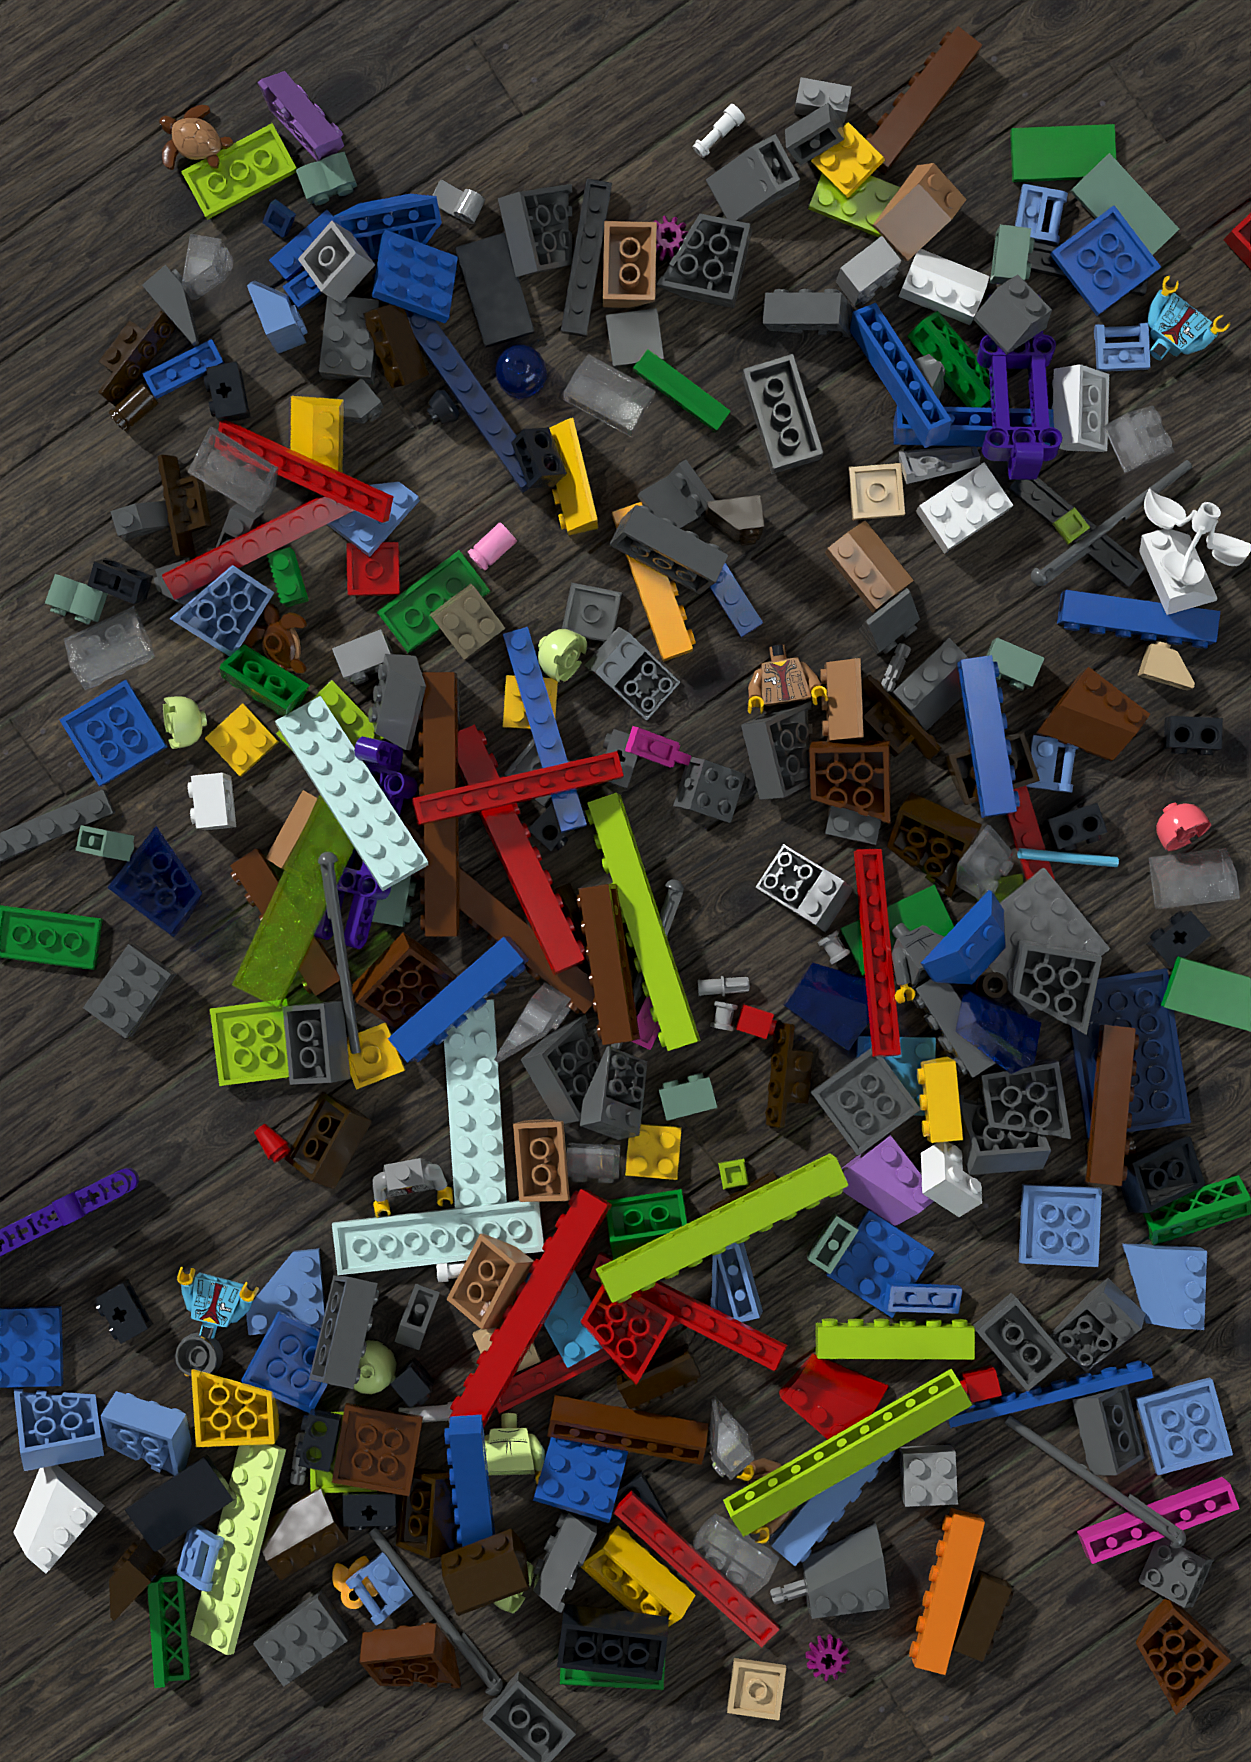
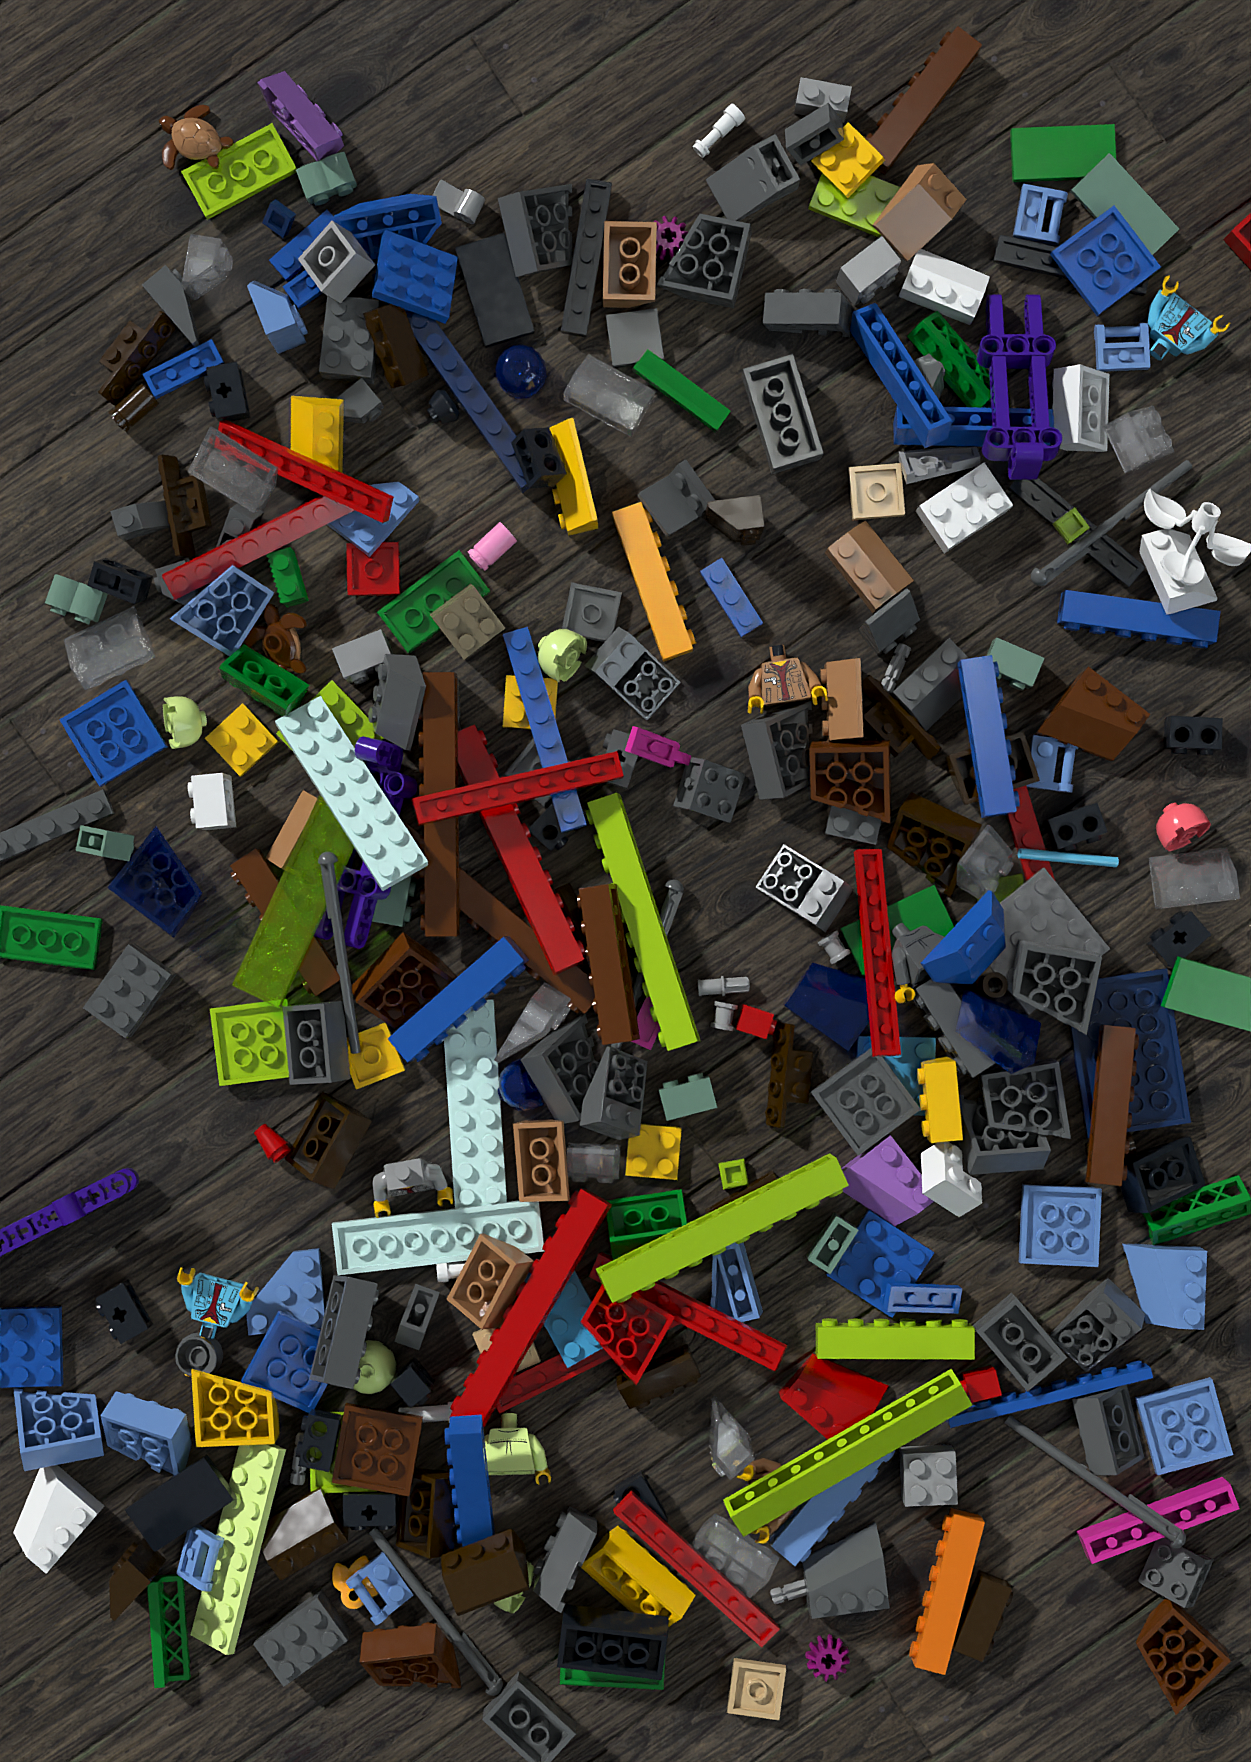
(518, 1088): none -> clear blue cylinder
(581, 1478): blue plate -> none
(628, 1430): reddish brown brick -> none
(669, 549): dark grey brick -> none
(1011, 253): sand green brick -> none
(1013, 314): dark grey slope -> none
(1165, 666): tan slope -> none

